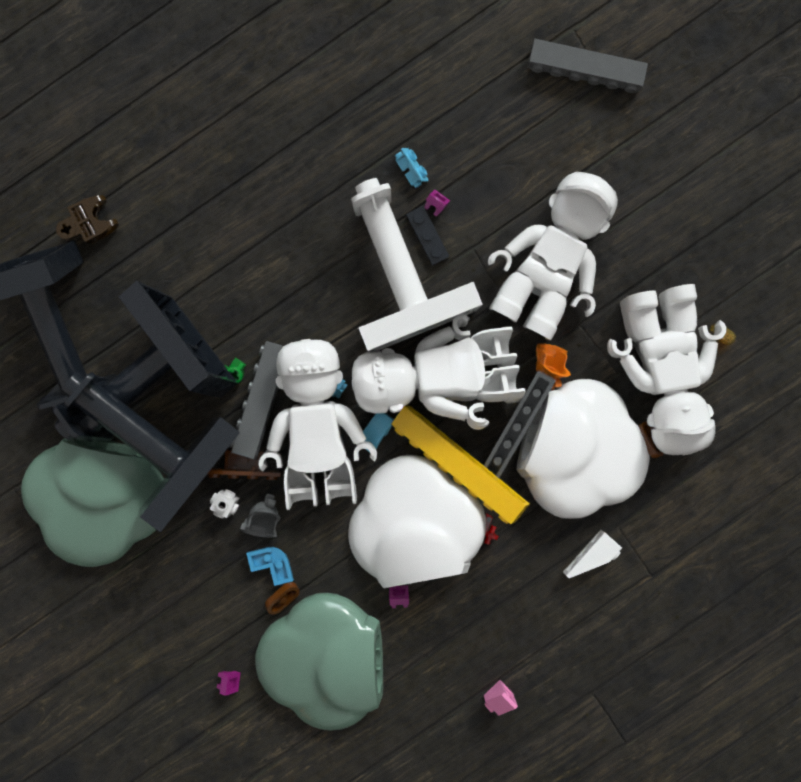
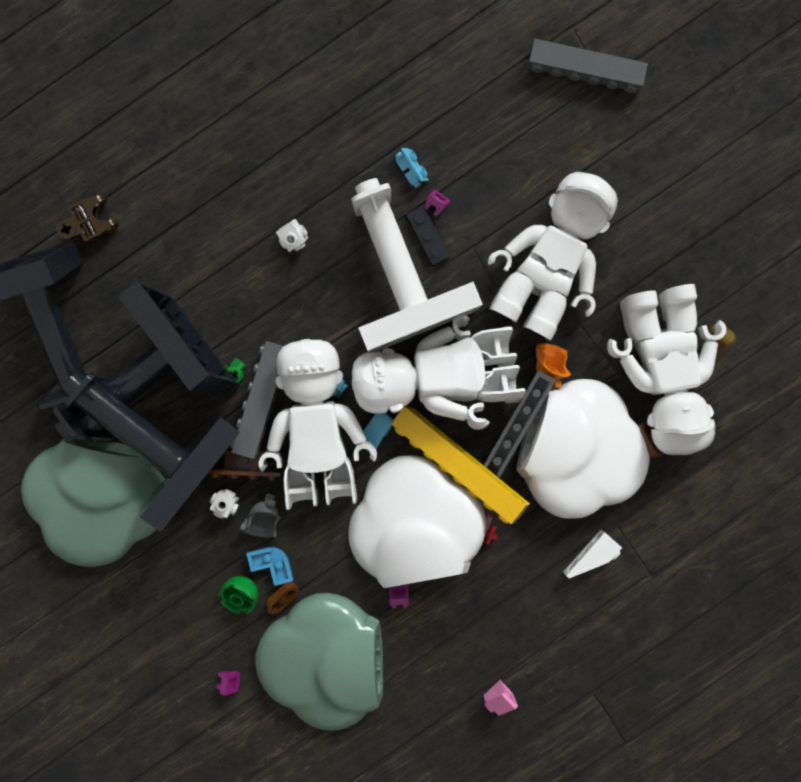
(239, 594): none -> green cylinder
(292, 236): none -> white brick

